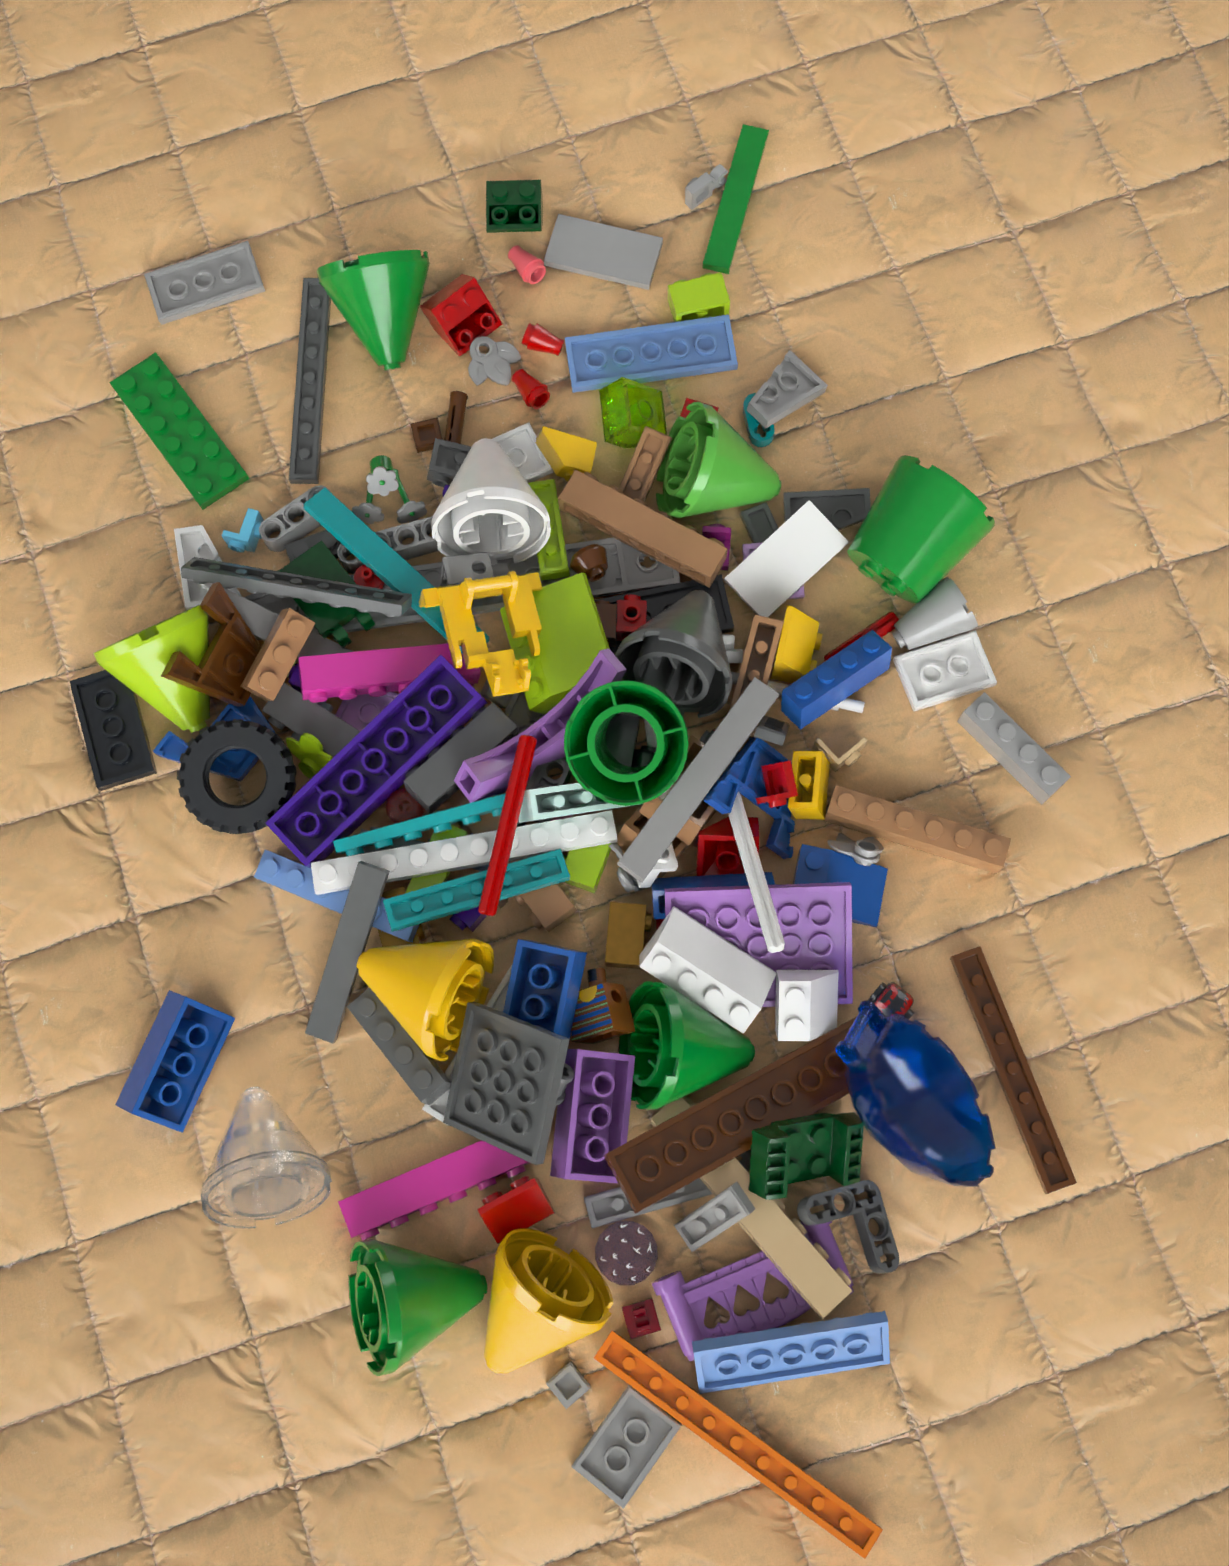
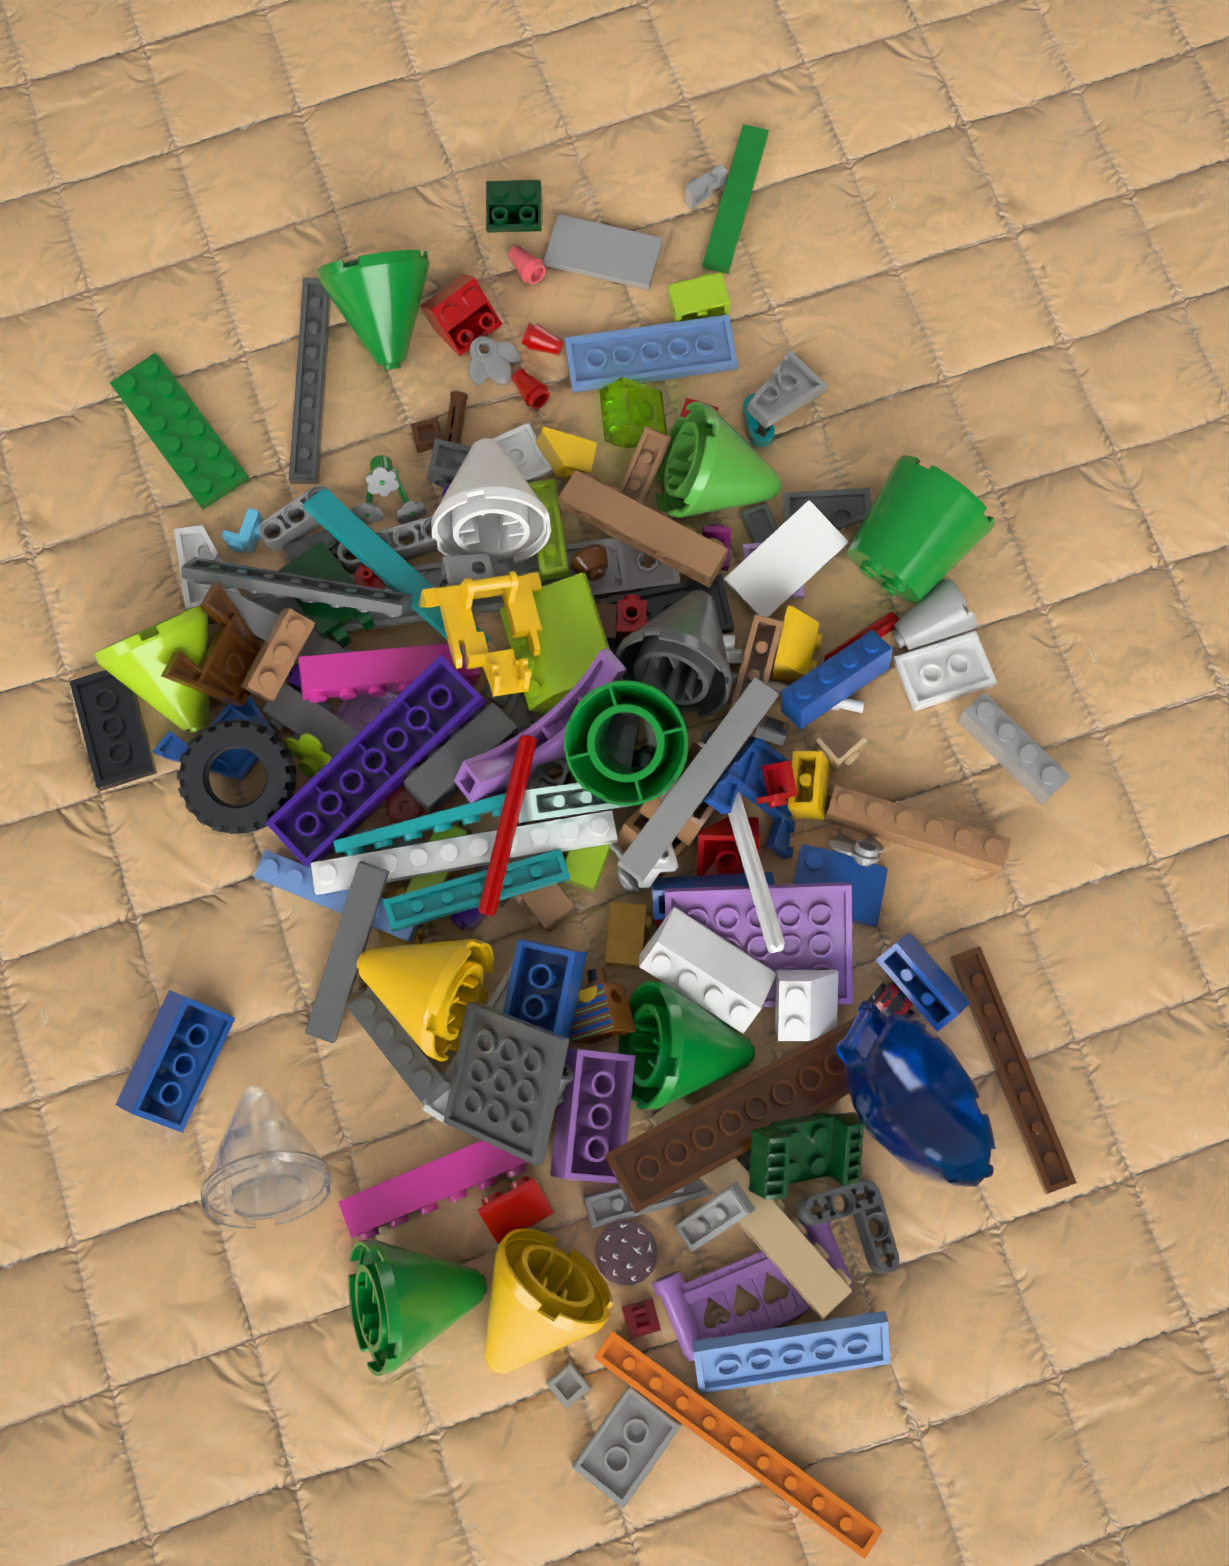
(204, 282): light grey tile -> none
(923, 981): none -> blue brick

